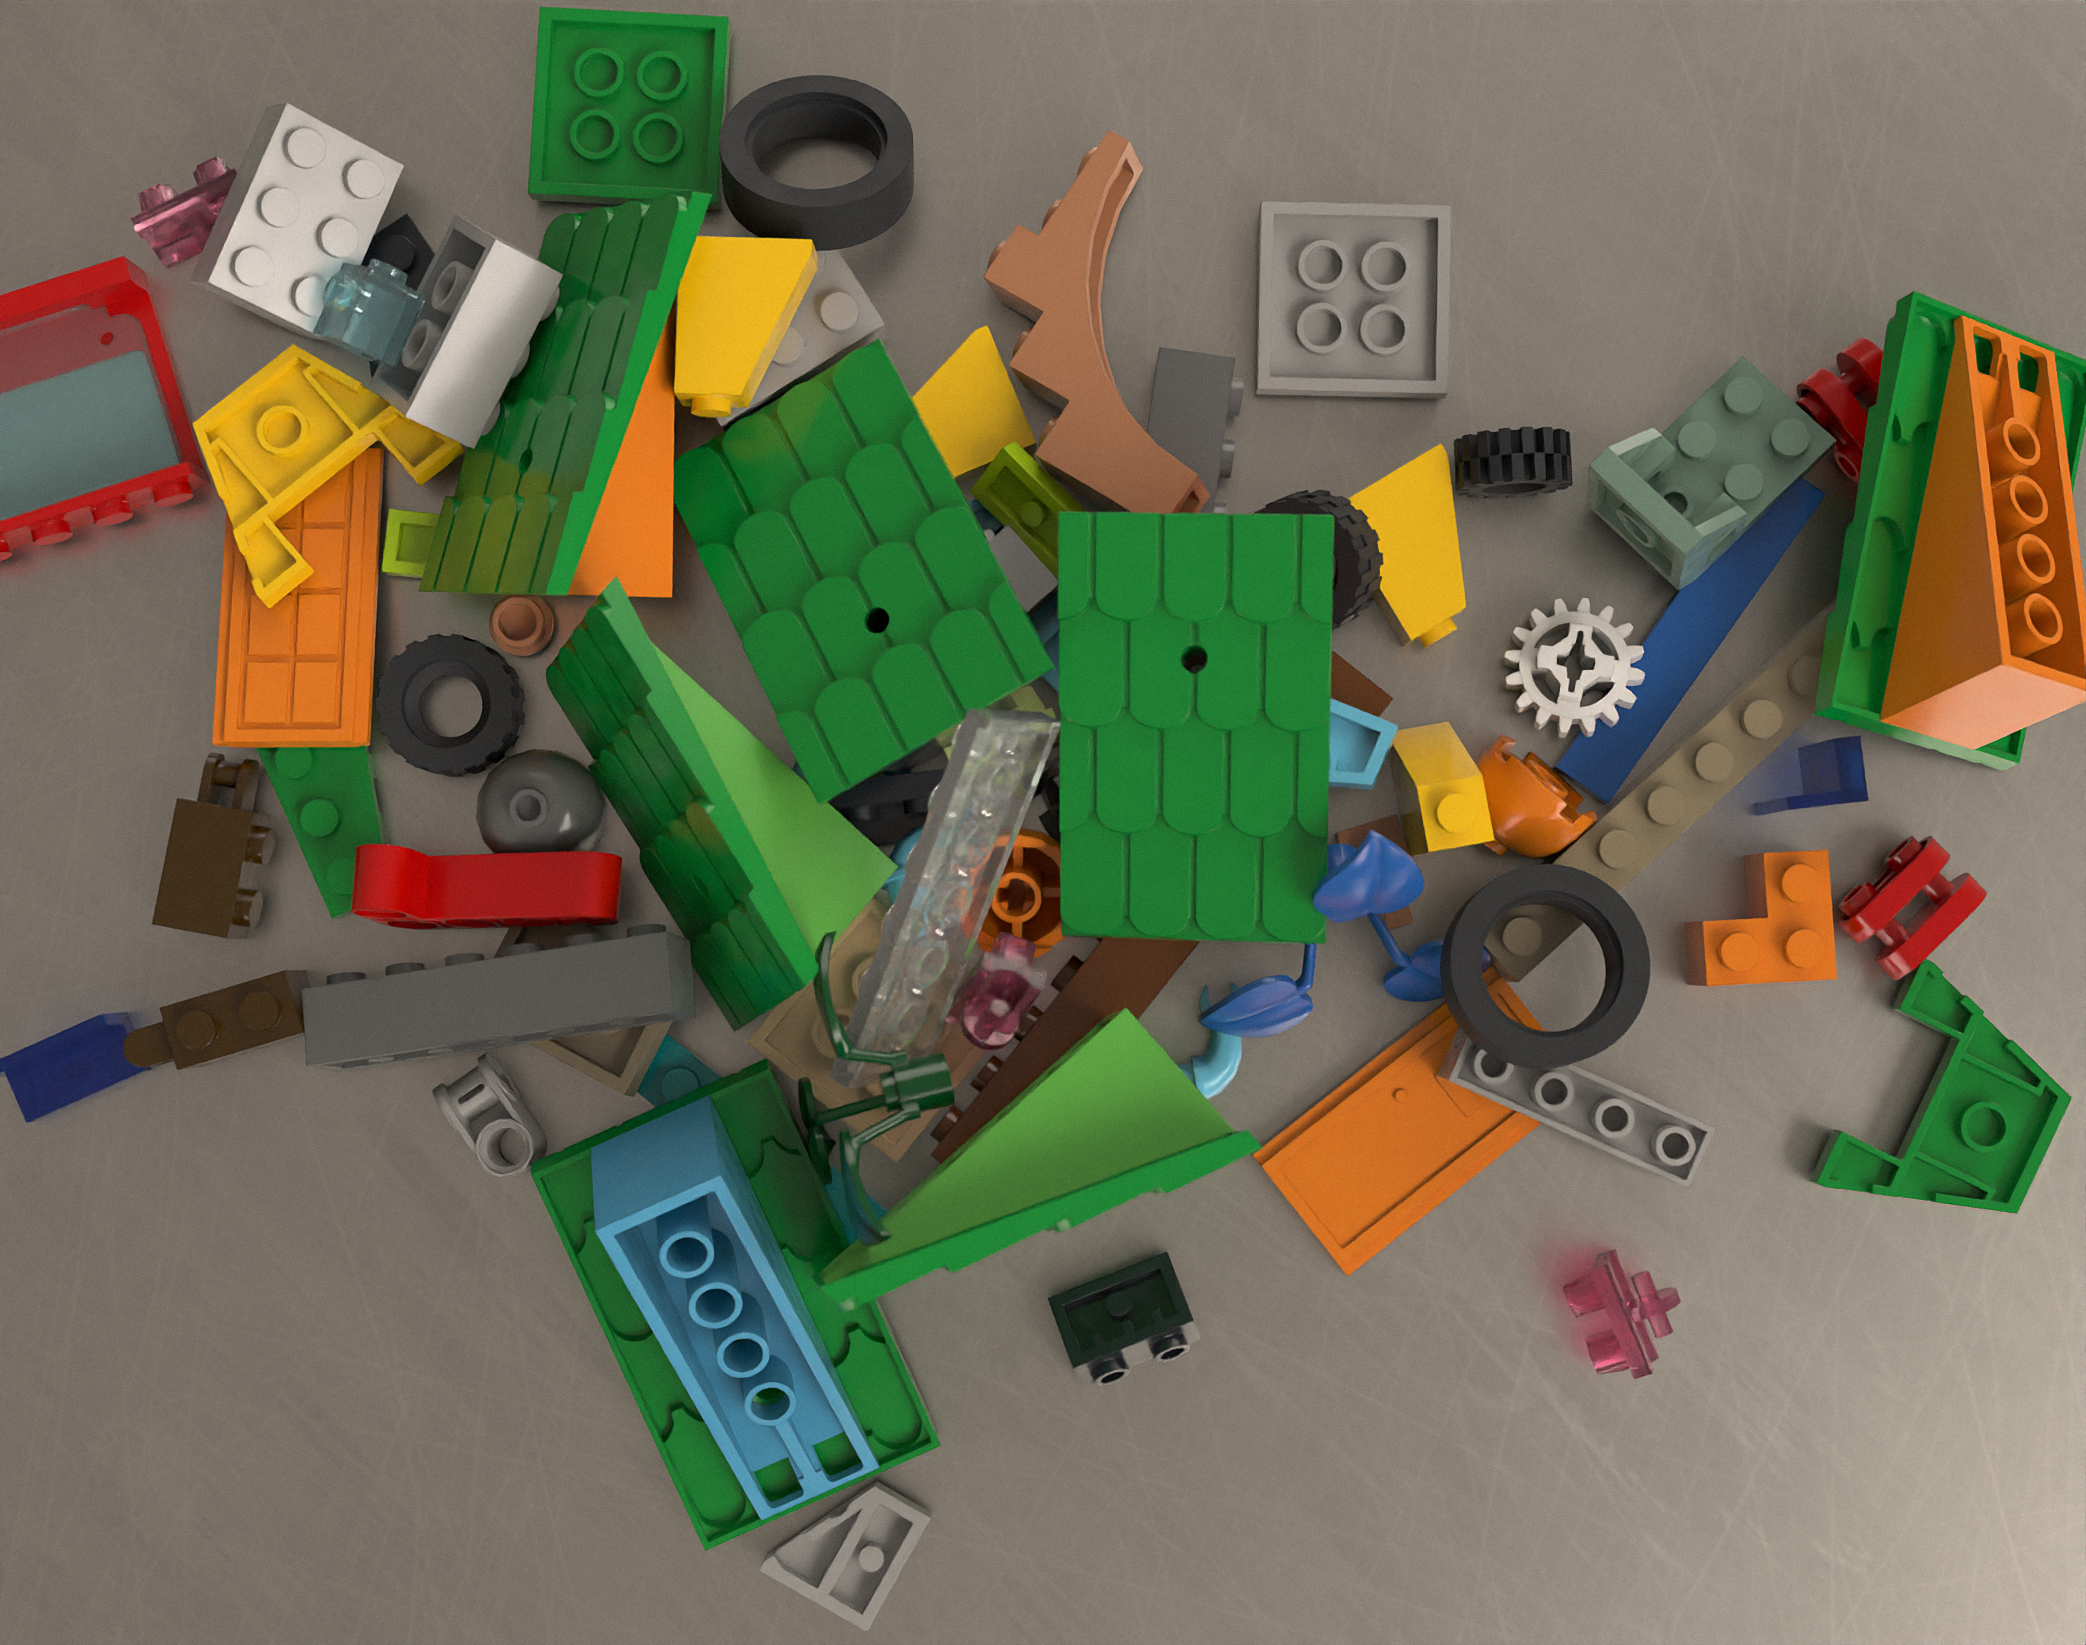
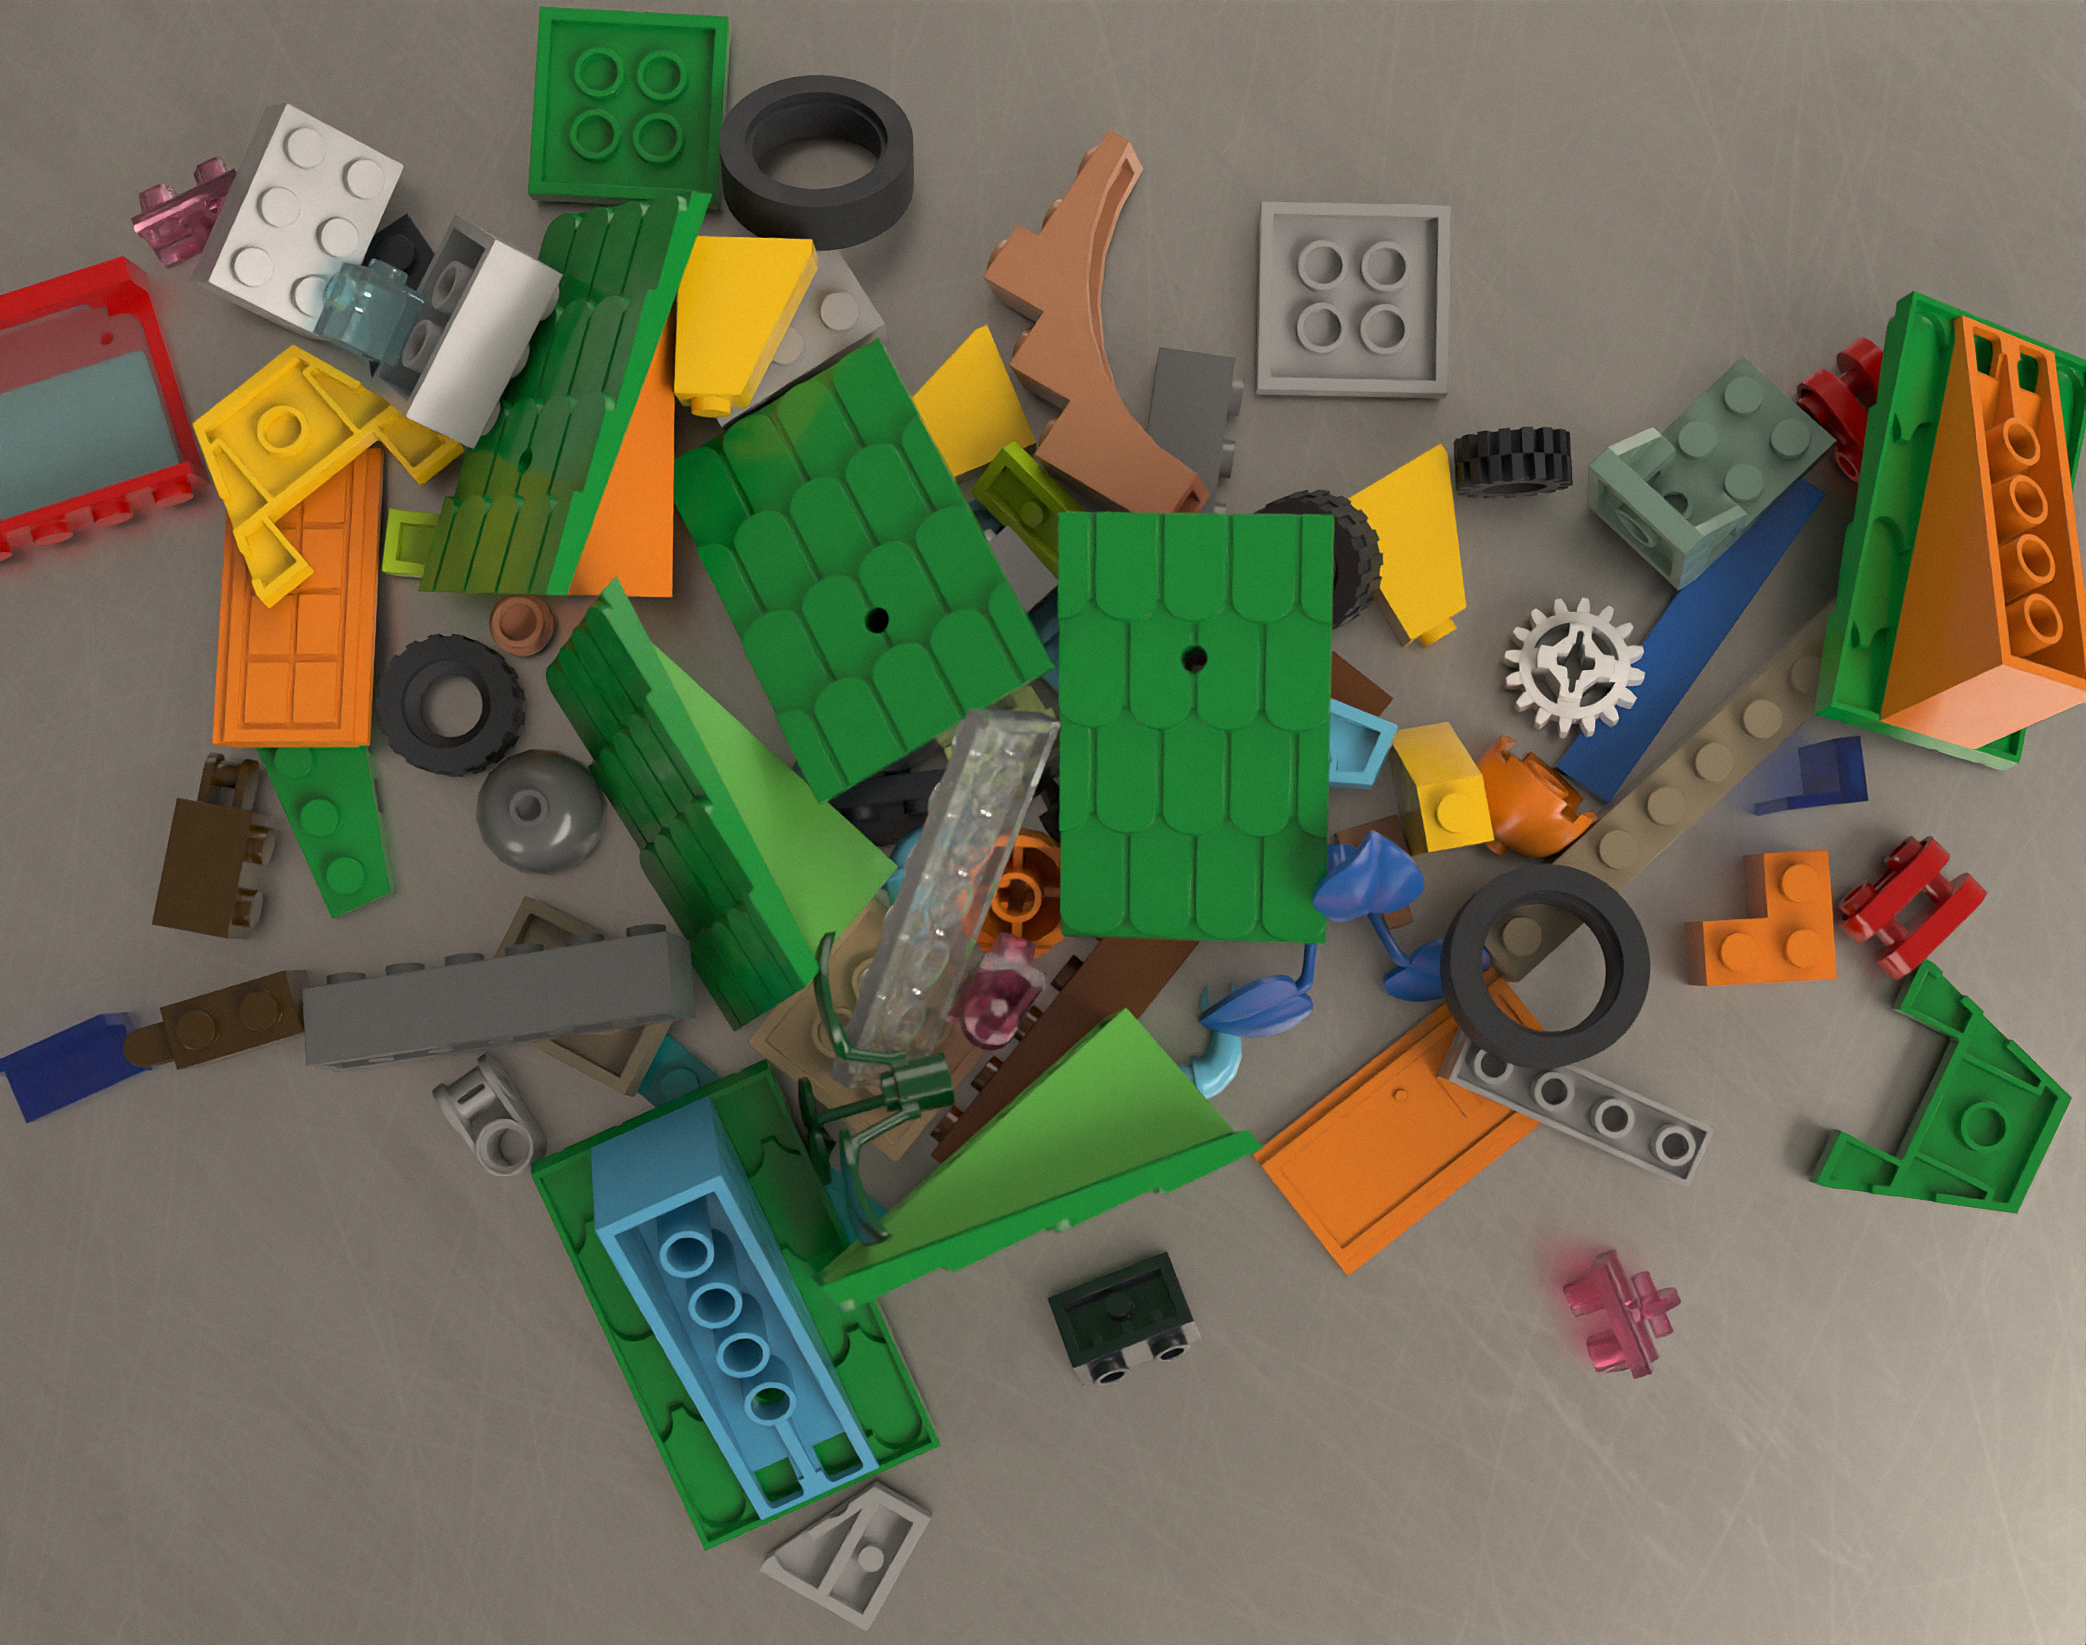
(485, 890): red beam -> none

